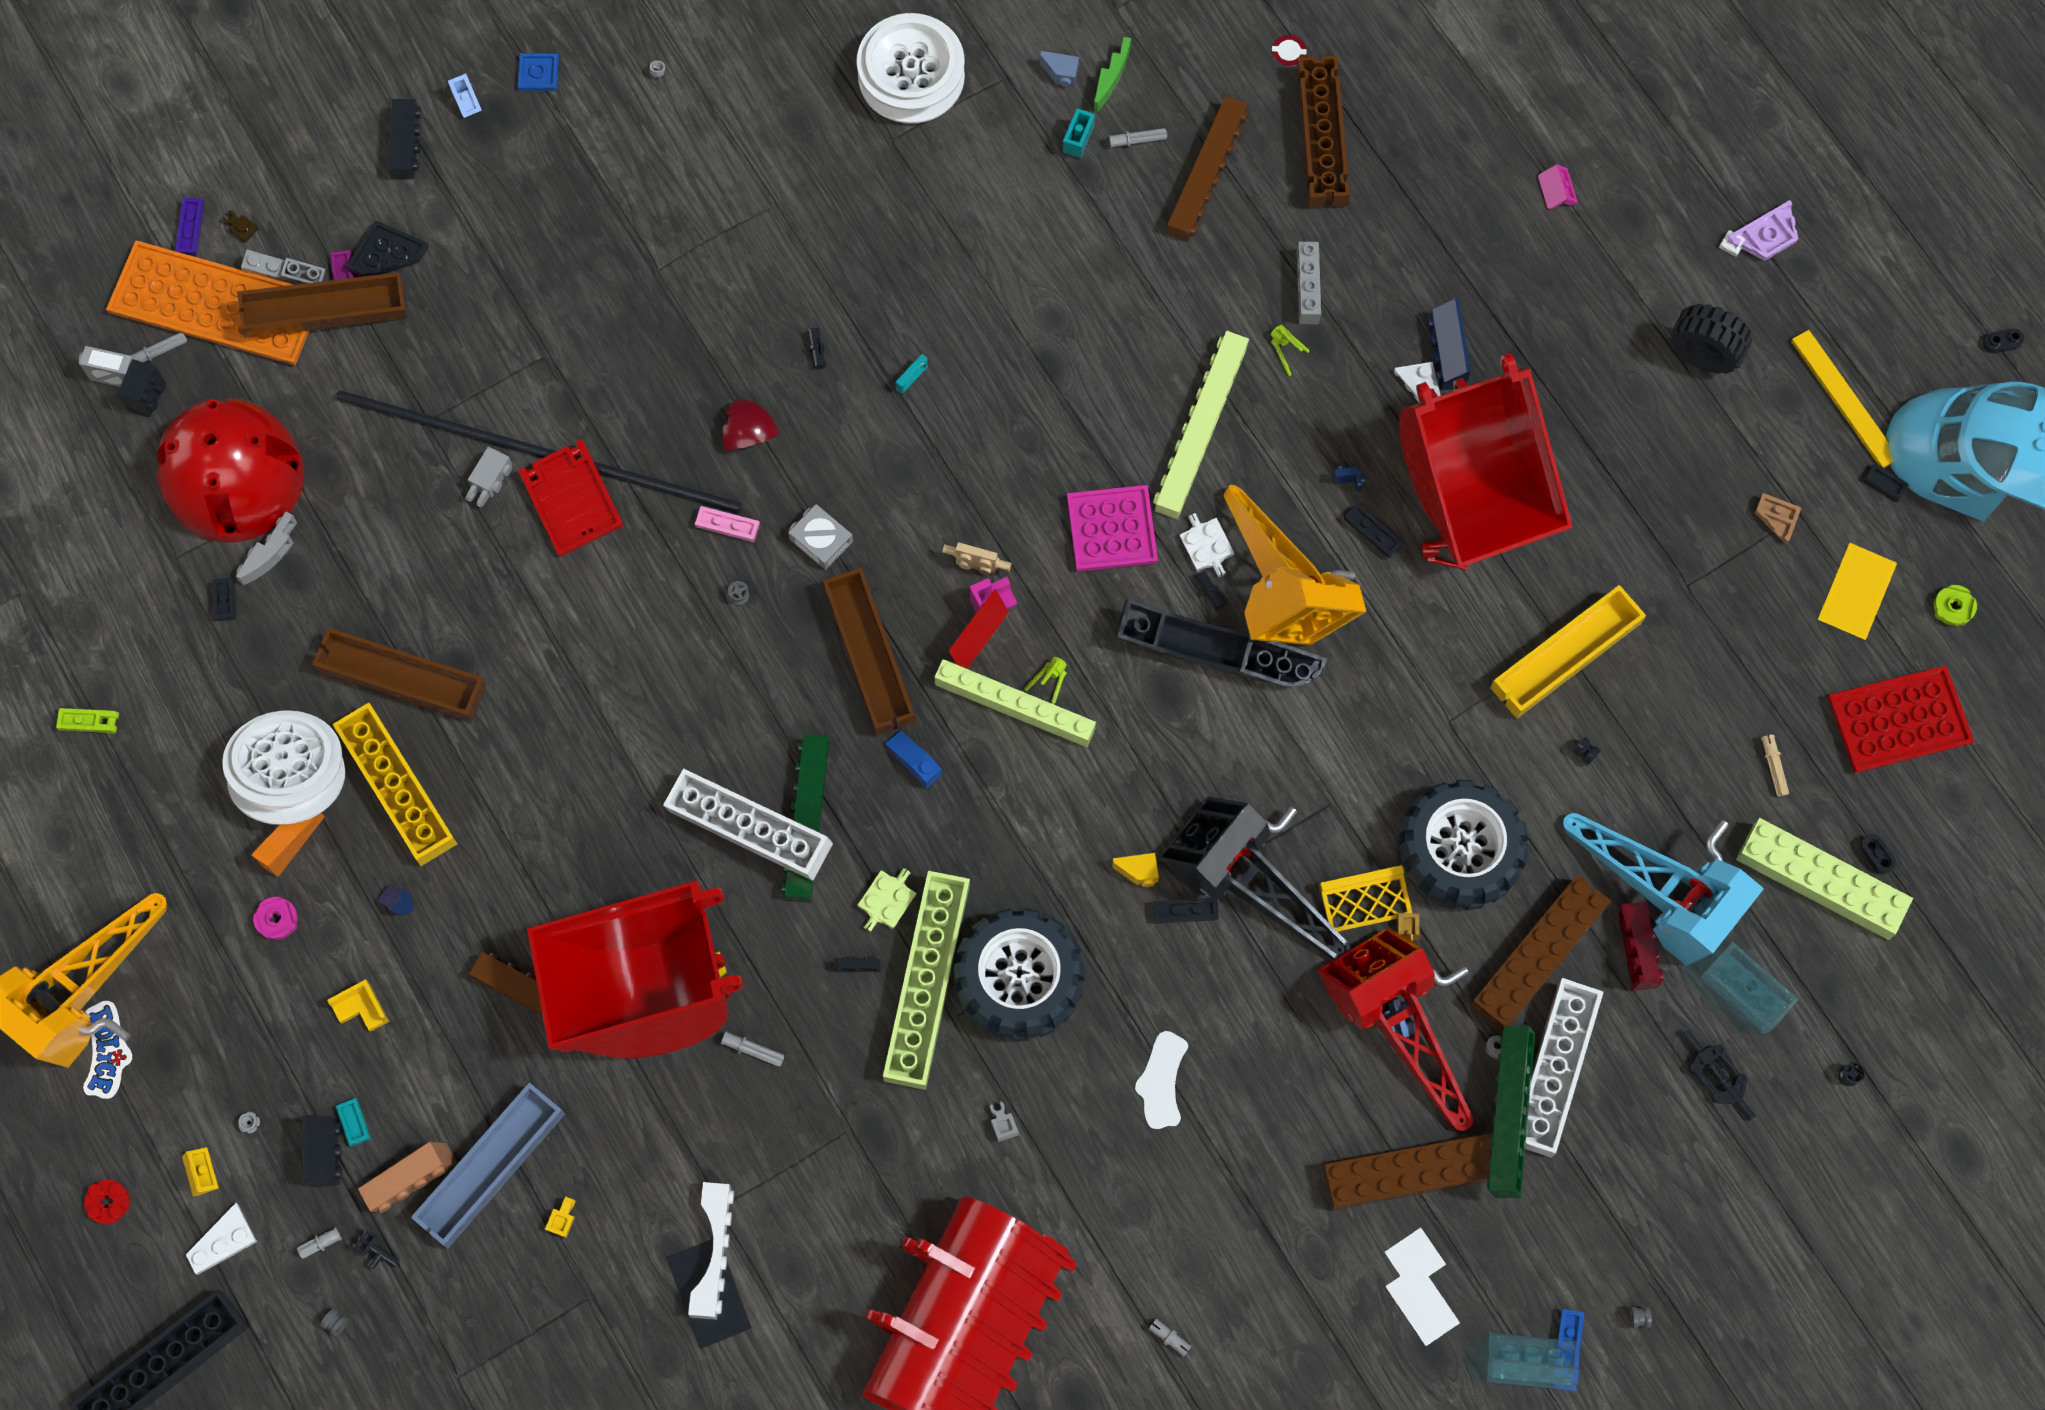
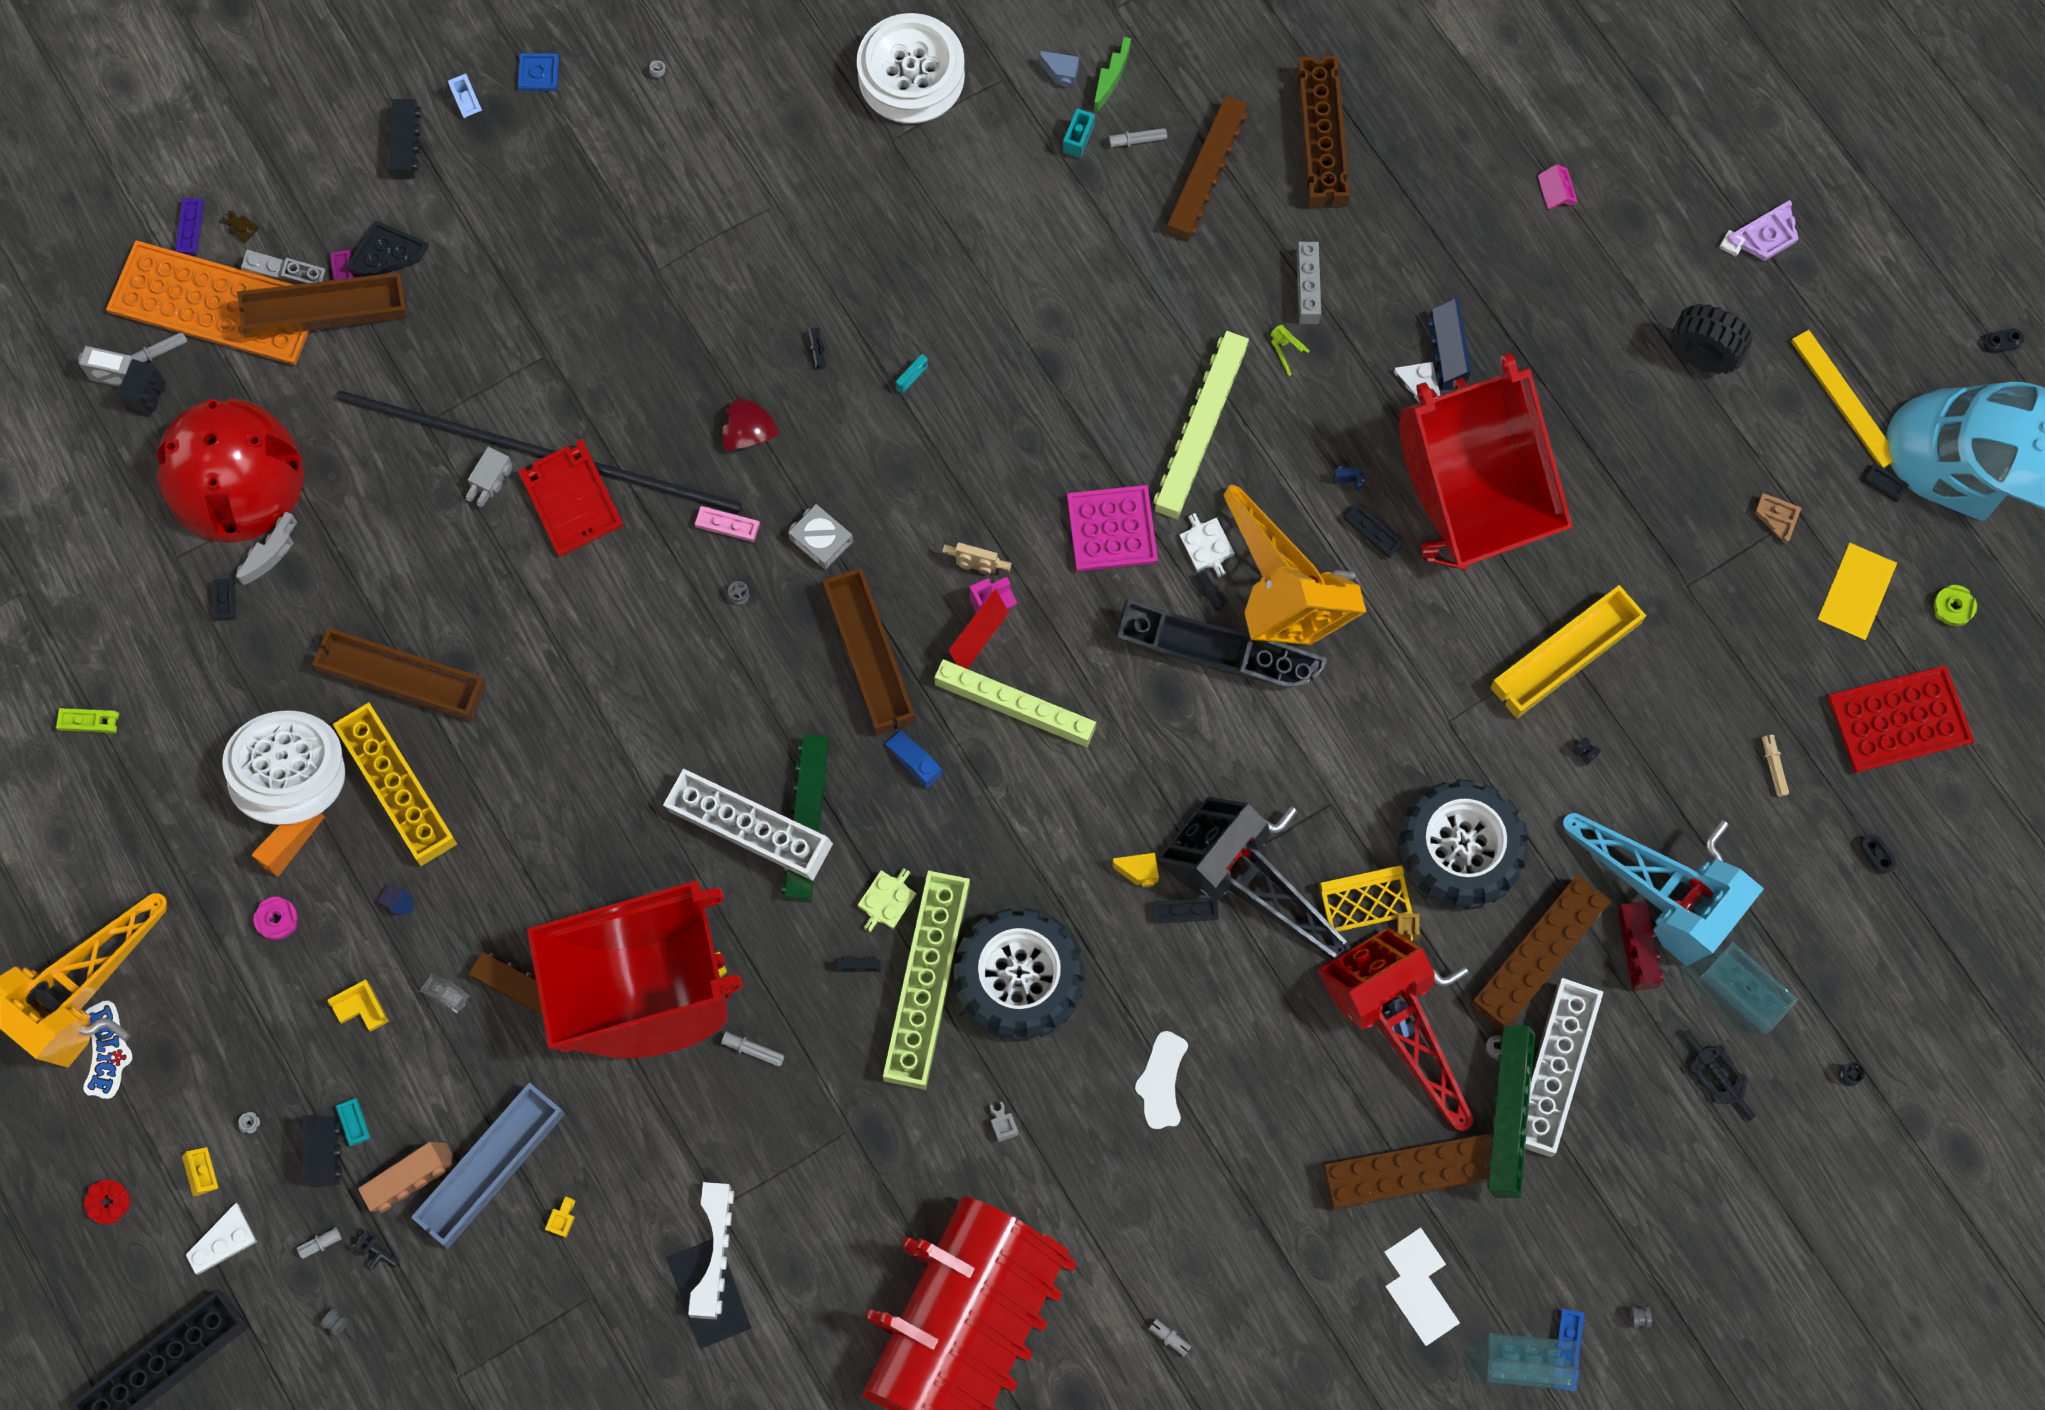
(445, 993): none -> clear slope
(1054, 669): lime plant -> none
(1288, 50): sticker -> none
(1824, 879): yellowish green brick -> none

